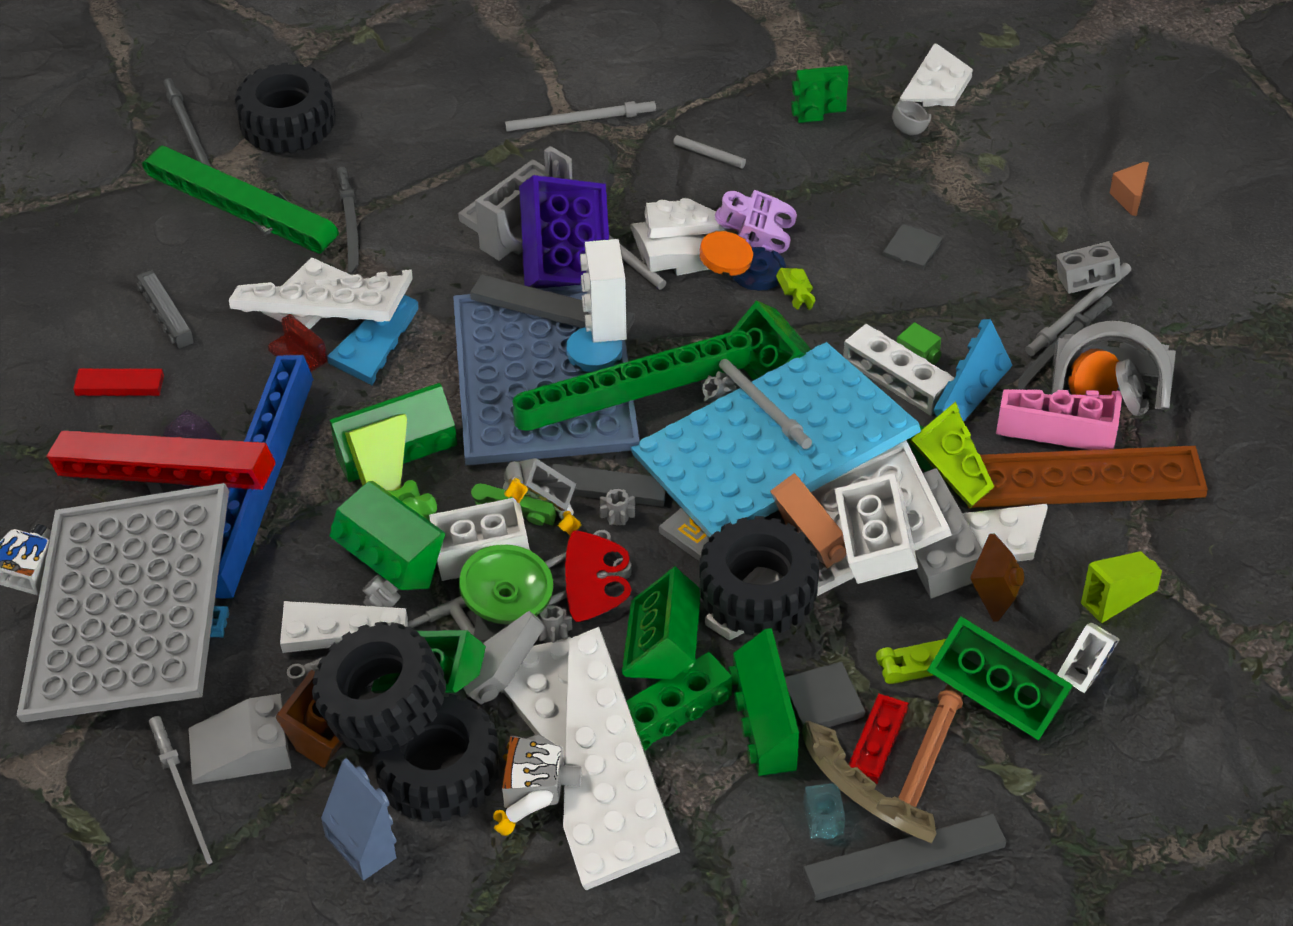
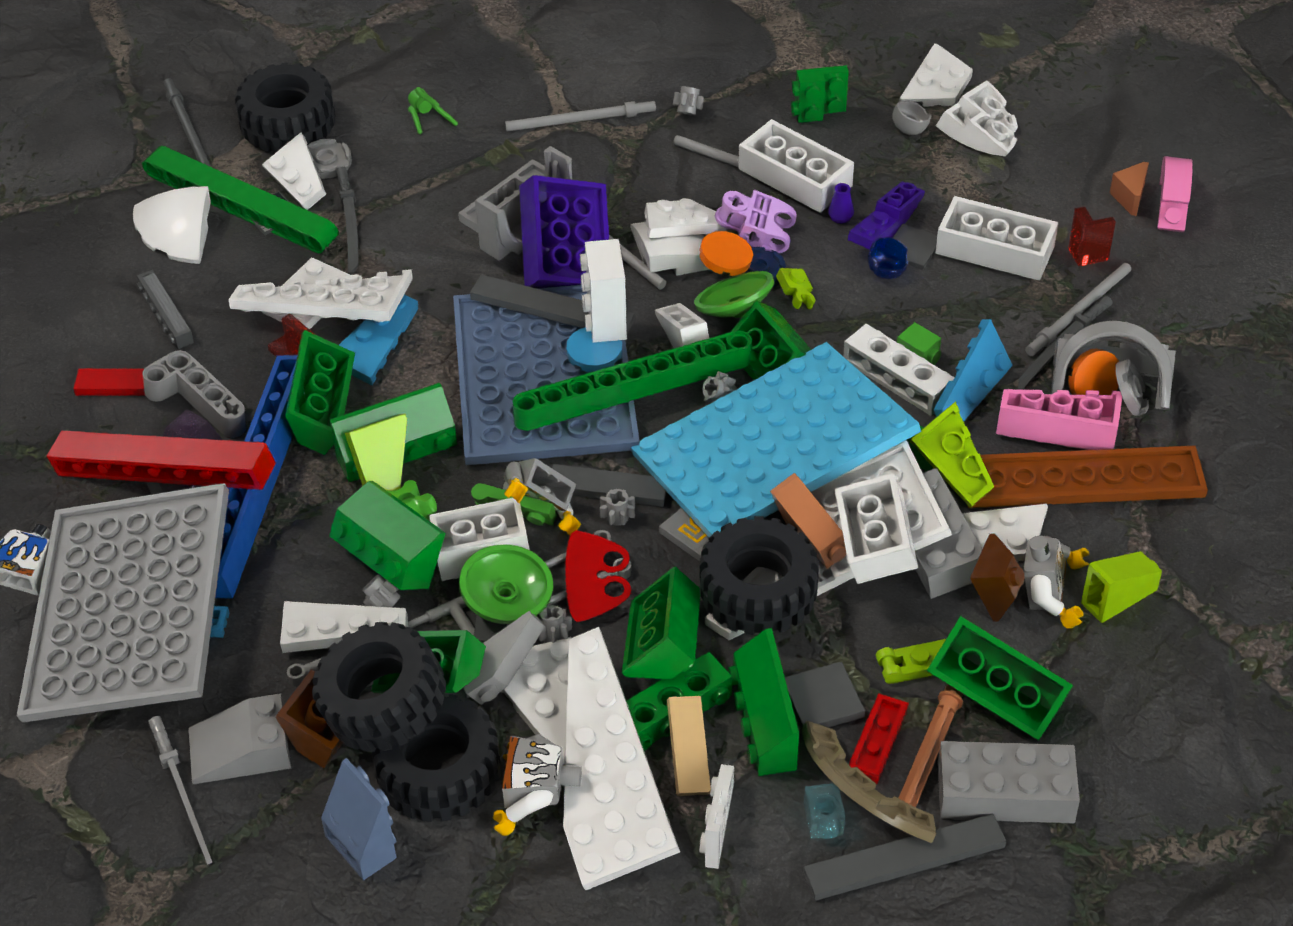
(175, 222): none -> white brick
(185, 375): none -> light grey beam
(296, 172): none -> white wing
(318, 390): none -> green slope
(329, 156): none -> light grey tile
(422, 103): none -> bright green plant
(681, 325): none -> white slope
(688, 100): none -> light grey gear
(688, 746): none -> tan tile
(717, 816): none -> white wing
(734, 294): none -> bright green dish
(790, 427): light grey bar -> none
(794, 165): none -> white brick
(841, 205): none -> dark purple cone
(888, 258): none -> clear blue hair
(889, 215): none -> dark purple slope
(981, 121): none -> white brick
(996, 238): none -> white brick
(1009, 781): none -> light grey brick
(1045, 576): none -> torso
(1088, 267): light grey brick -> none
(1088, 654): white torso -> none
(1090, 239): none -> clear red panel
(1175, 193): none -> bright pink arch

